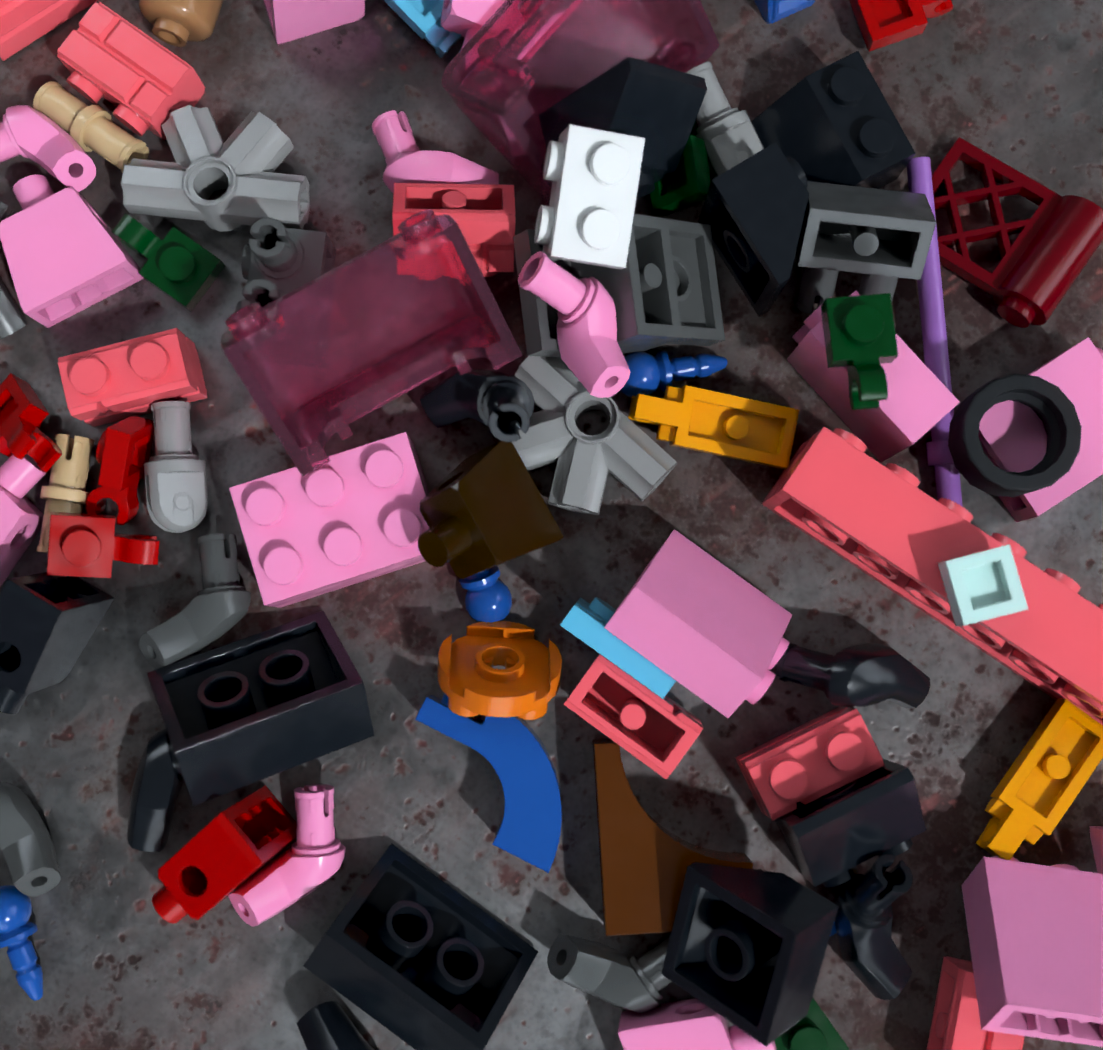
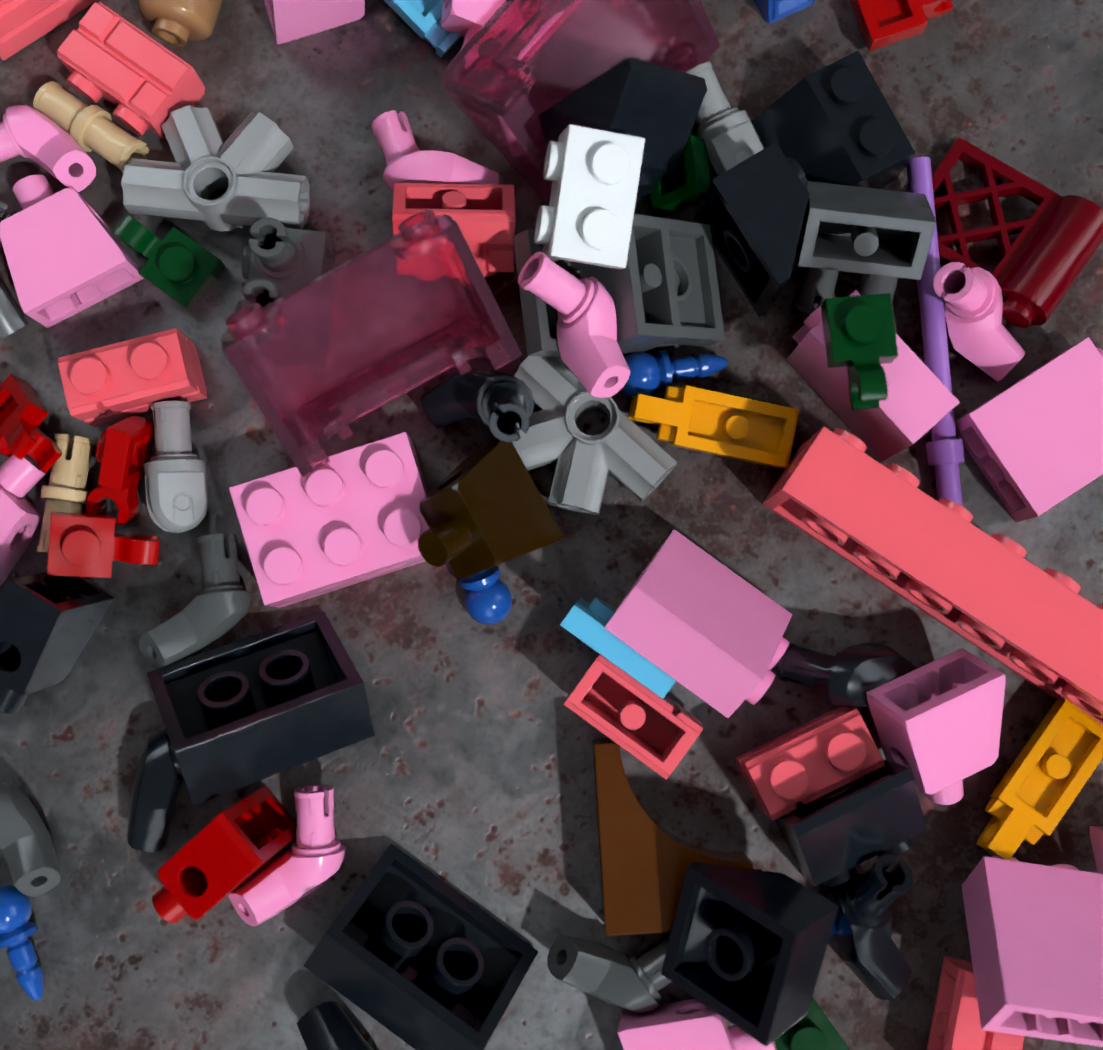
(477, 688): orange plate -> none
(526, 773): blue arch -> none
(941, 722): none -> bright pink torso
(975, 318): none -> bright pink arm
(983, 586): light aqua plate -> none
(1051, 407): black tyre -> none

